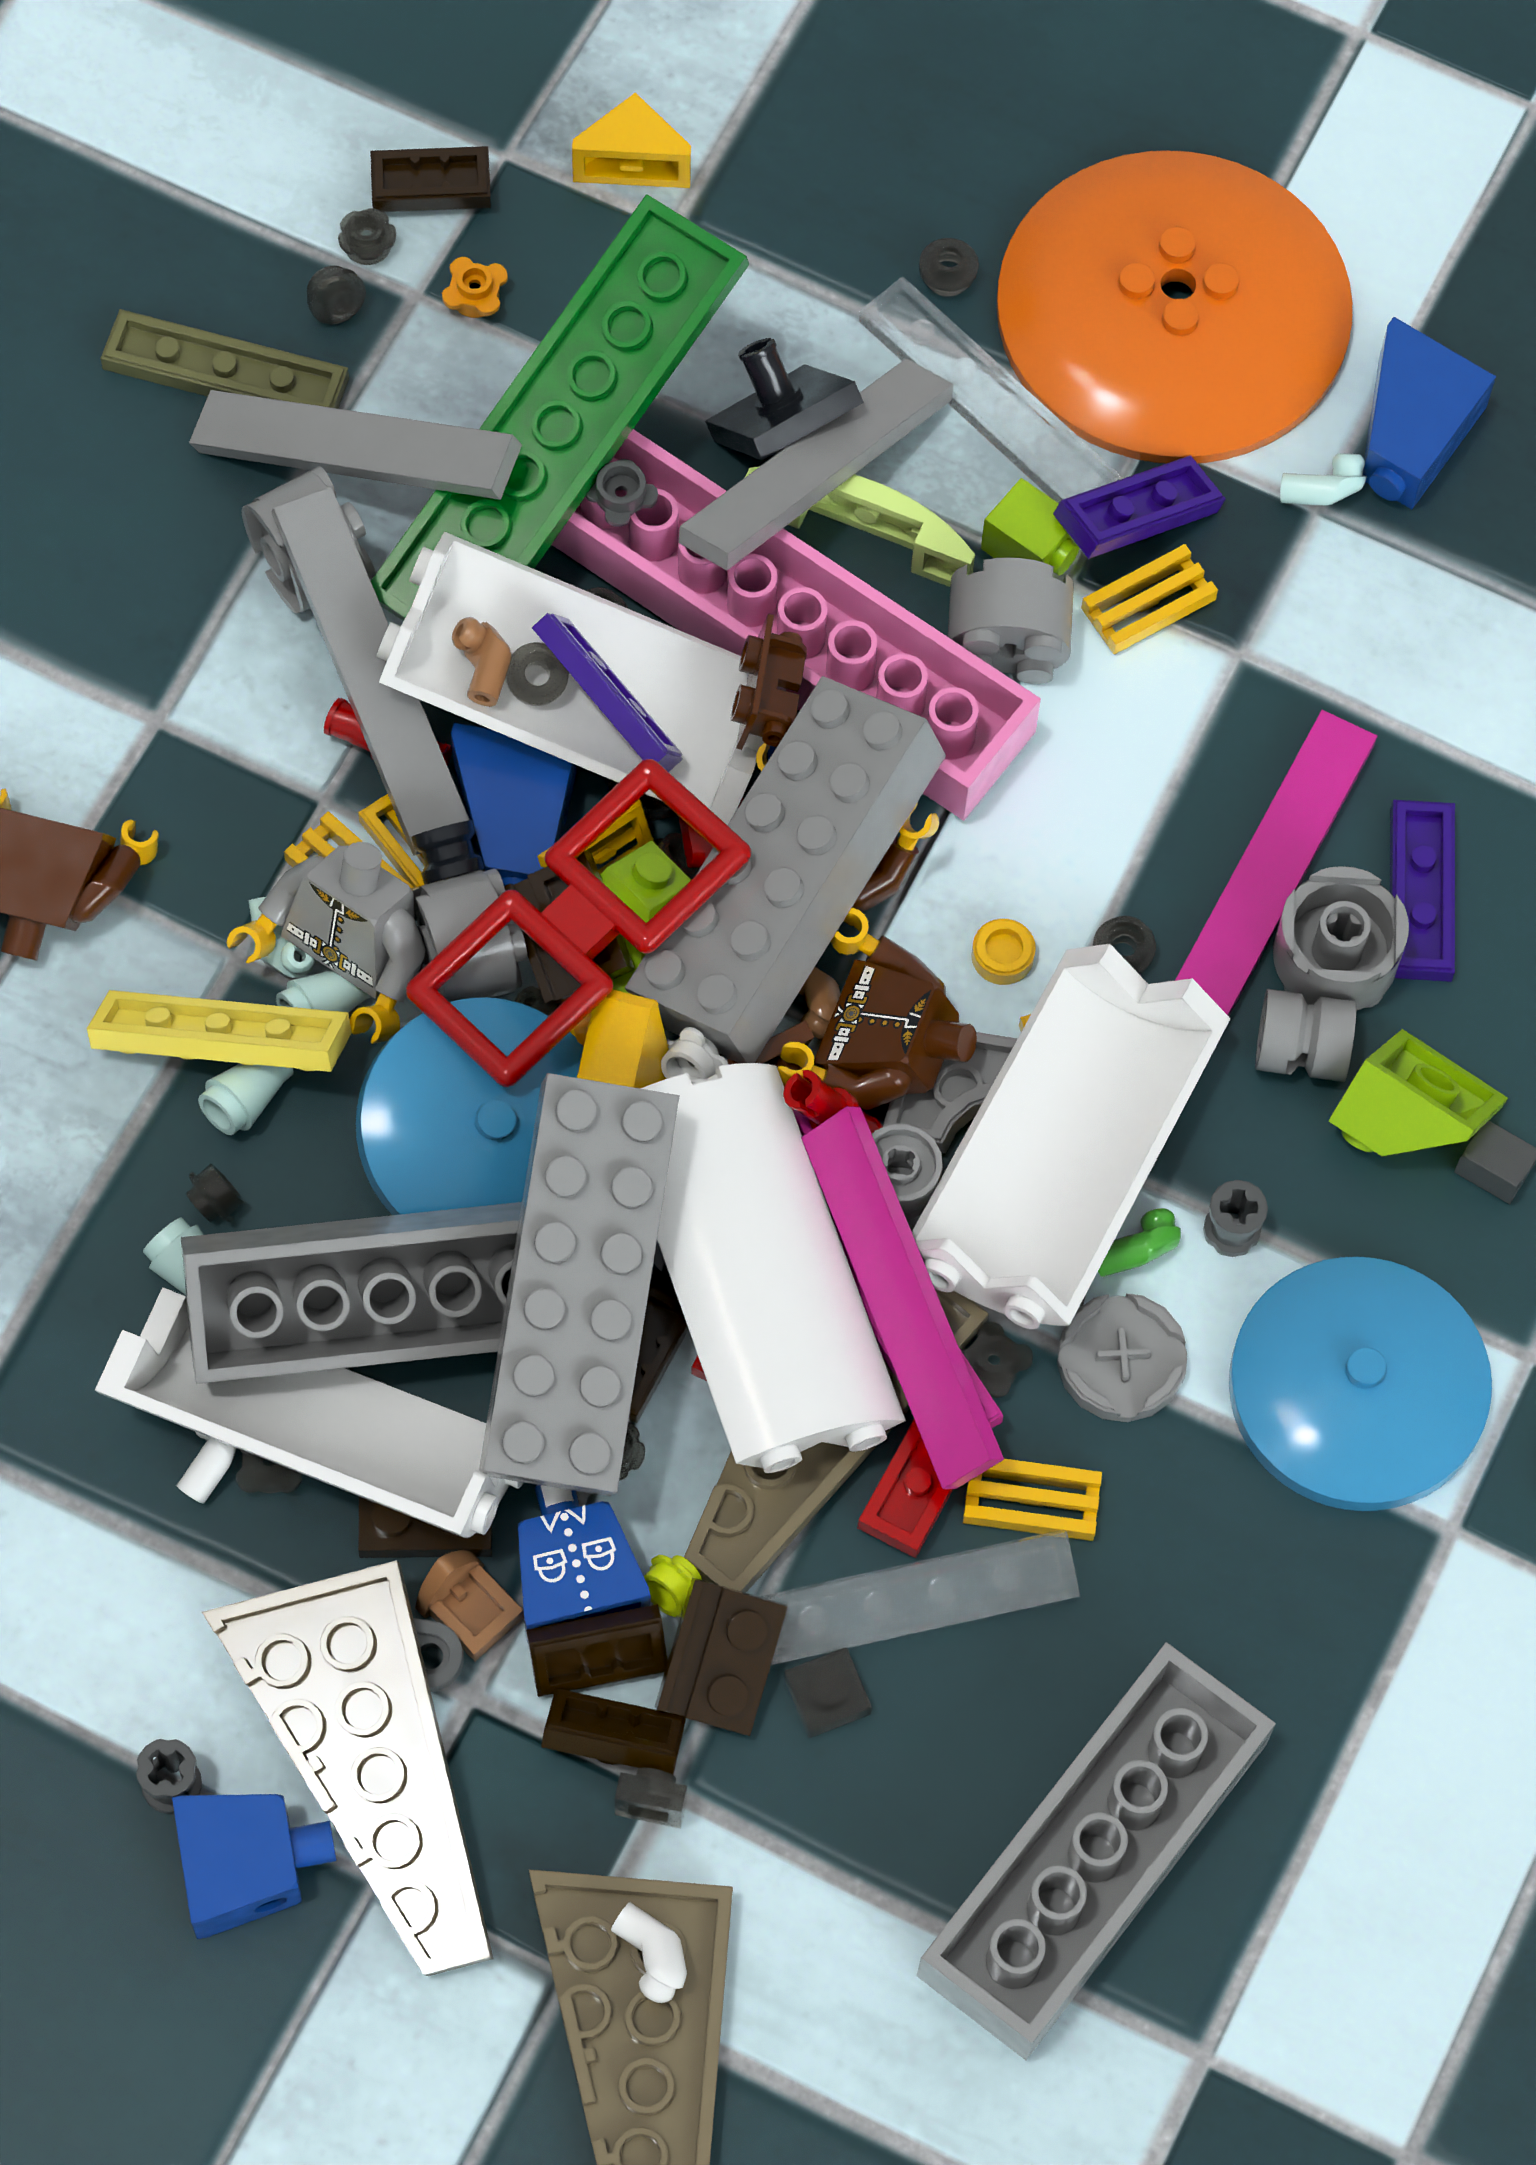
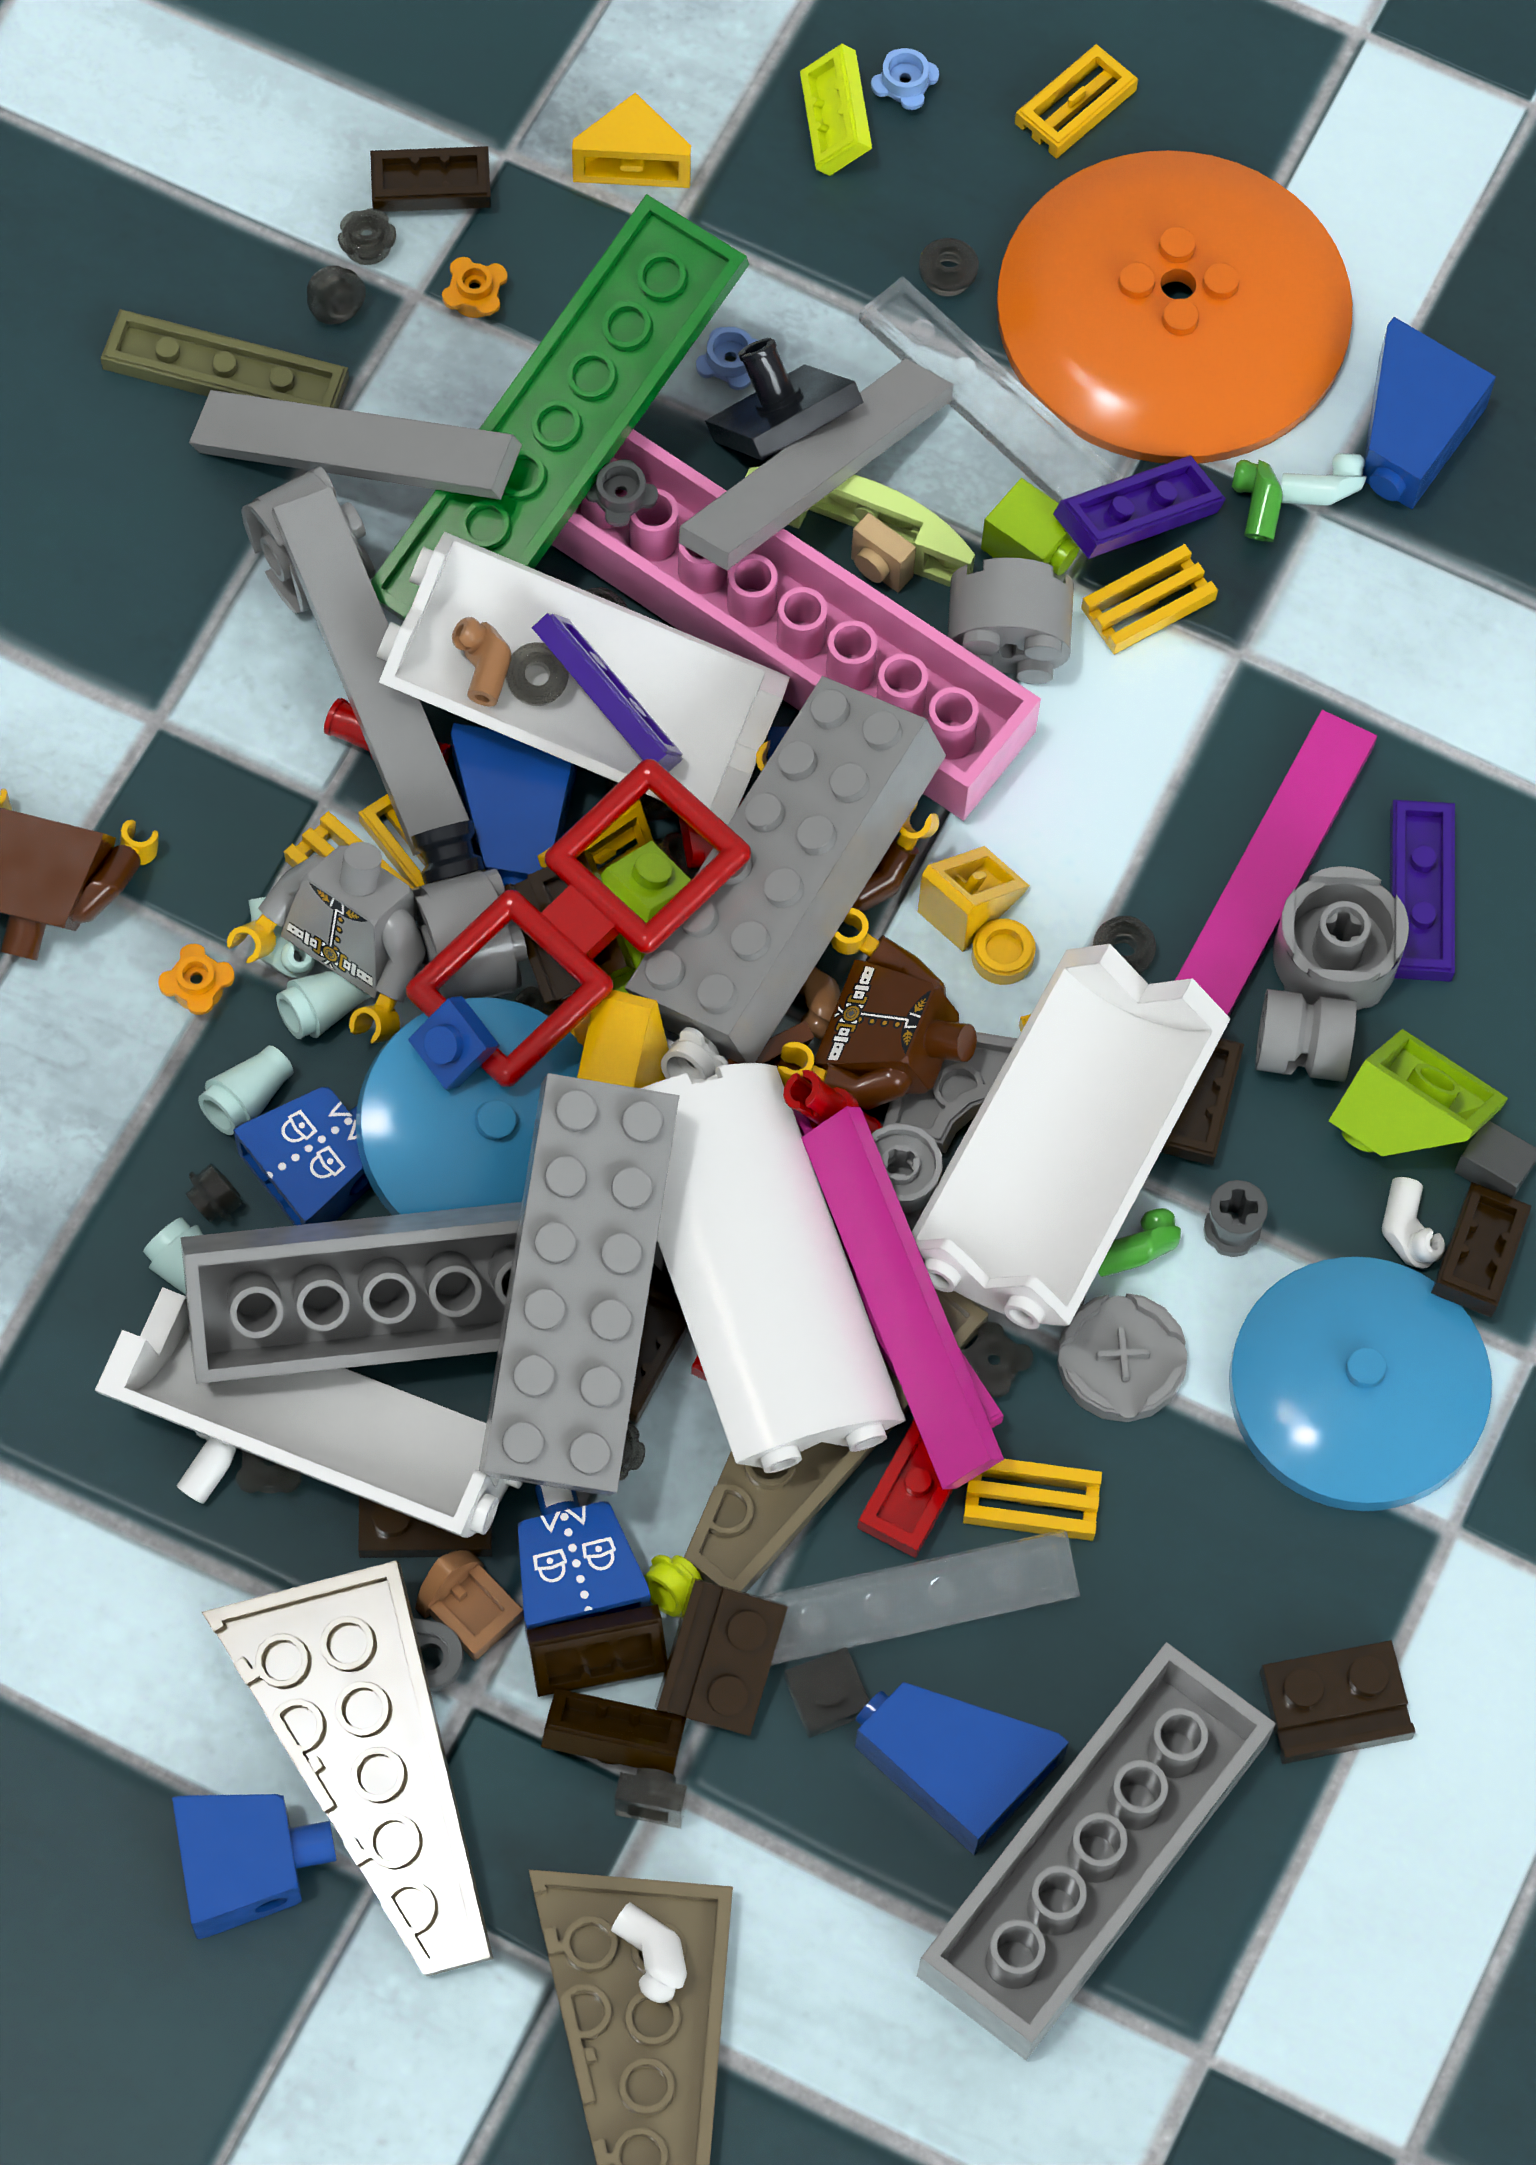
(174, 1757): dark grey bush -> none
(202, 996): none -> light orange plate
(219, 1030): light yellow plate -> none
(306, 1156): none -> blue torso
(453, 1042): none -> blue plate
(723, 343): none -> light blue plate
(770, 663): reddish brown hinge -> none
(835, 109): none -> neon yellow plate
(882, 553): none -> tan plate
(910, 65): none -> light blue plate
(957, 1758): none -> blue slope
(967, 893): none -> yellow slope
(1046, 130): none -> yellow tile
(1203, 1117): none -> dark brown plate
(1265, 498): none -> bright green arm
(1337, 1701): none -> dark brown plate
(1403, 1230): none -> white arm
(1481, 1249): none -> dark brown plate

